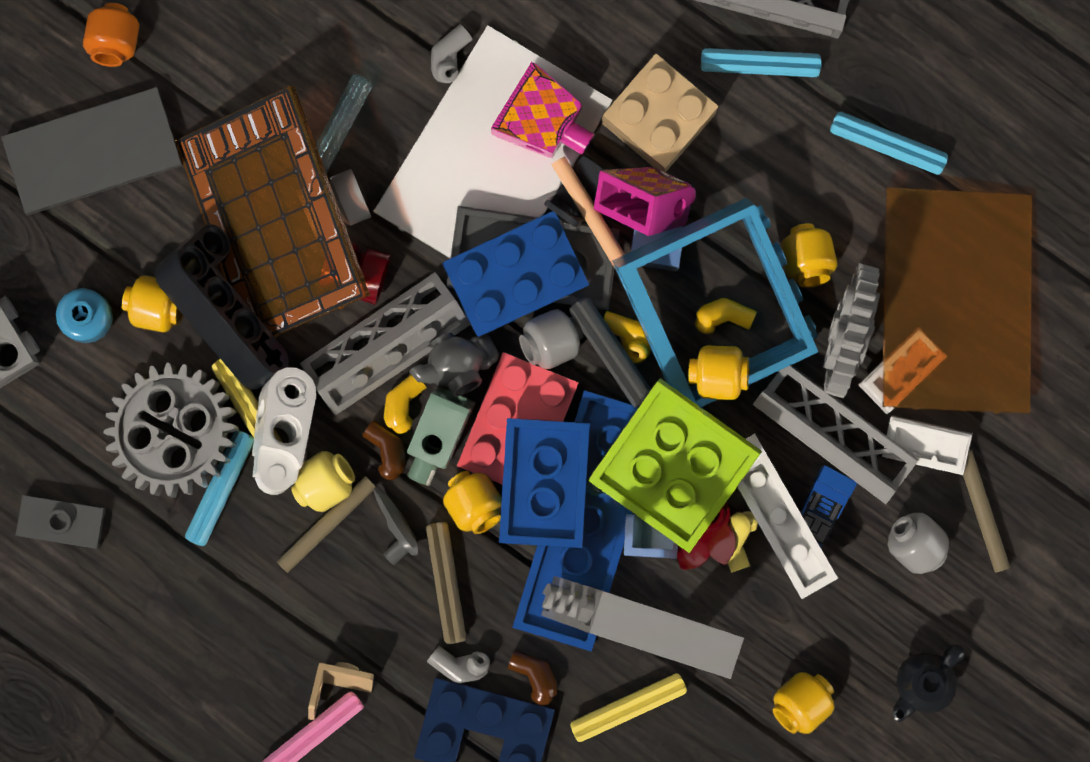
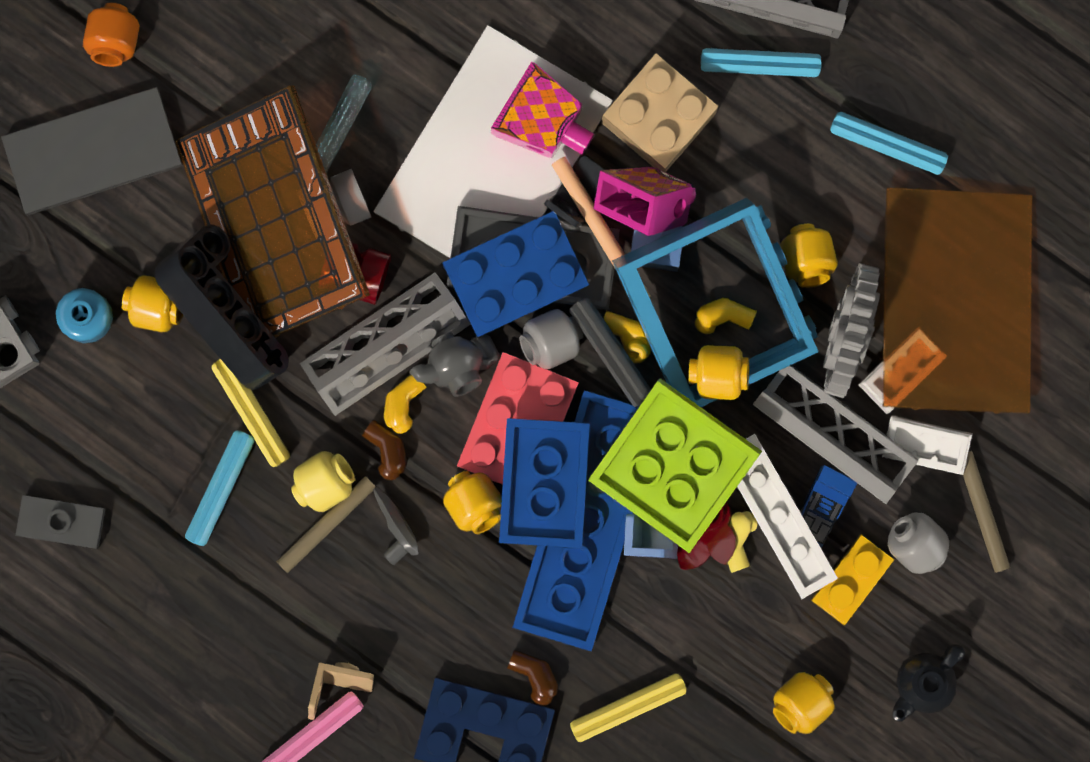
(188, 397): light grey gear -> none
(277, 462): white piece -> none
(445, 54): light grey arm -> none
(445, 418): sand green torso -> none
(446, 582): dark tan axle -> none
(460, 669): light grey arm -> none
(641, 626): light grey window -> none
(857, 576): none -> yellow plate

